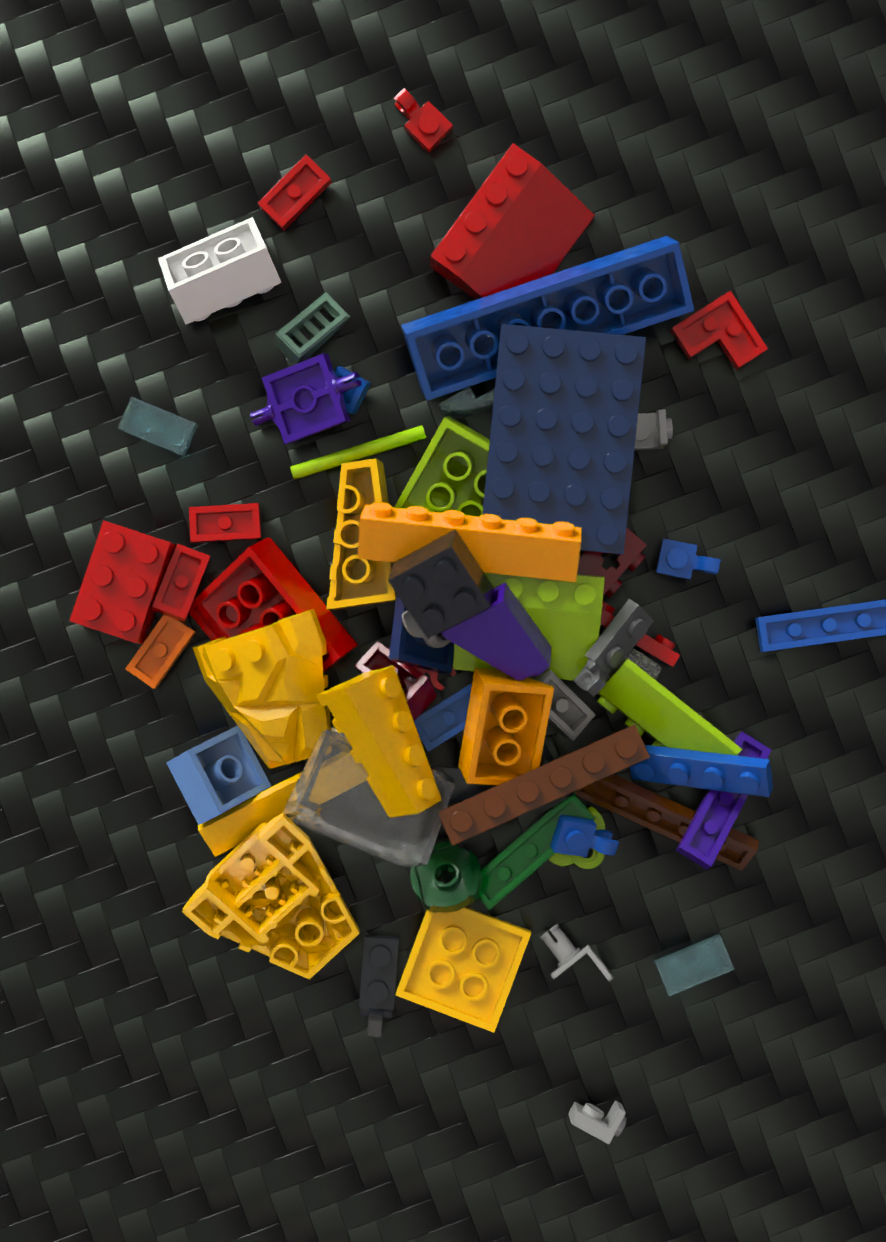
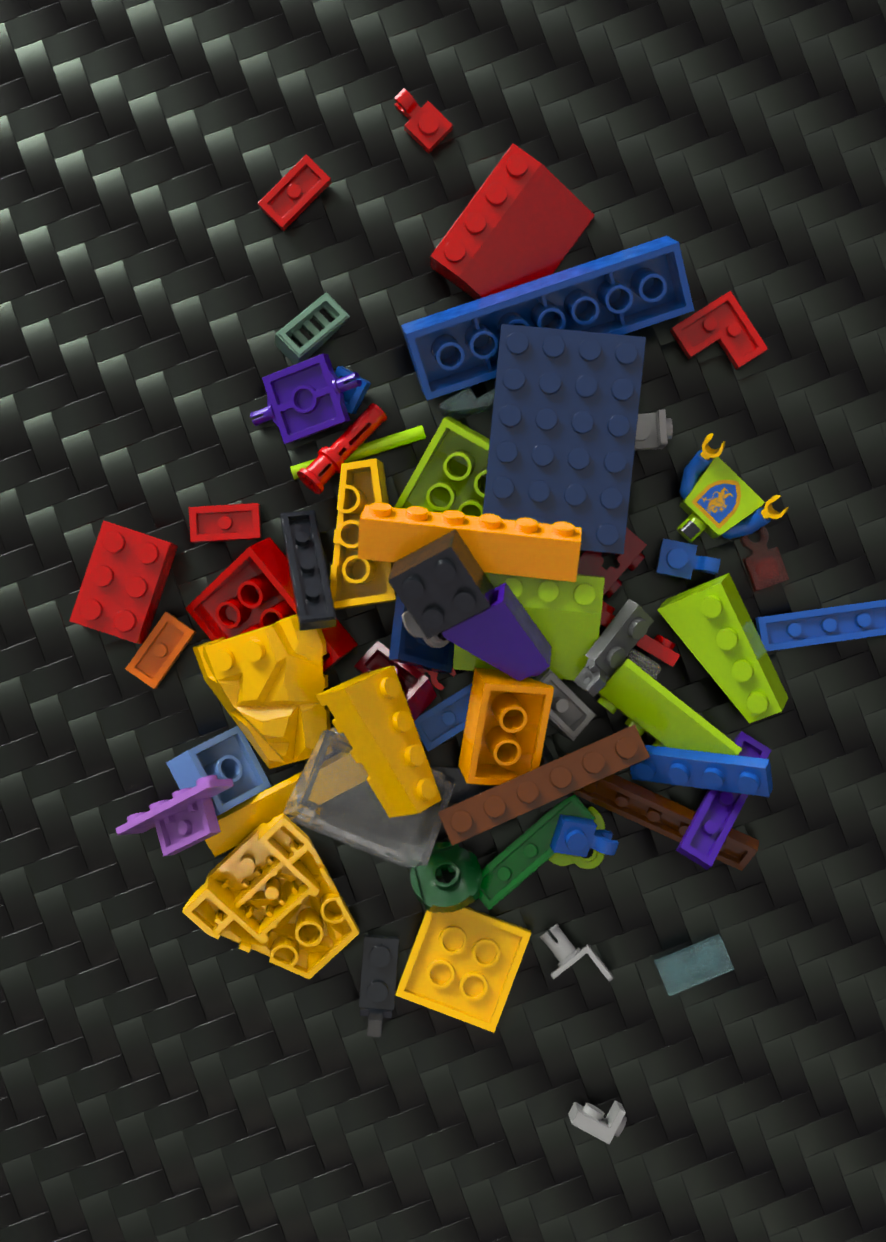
(157, 426): clear light blue plate -> none
(181, 582): red plate -> none
(183, 819): none -> medium lavender bracket
(219, 271): white slope -> none
(307, 570): none -> black tile
(331, 458): none -> red pin
(720, 499): none -> torso
(727, 645): none -> lime wedge
(764, 565): none -> clear red plate

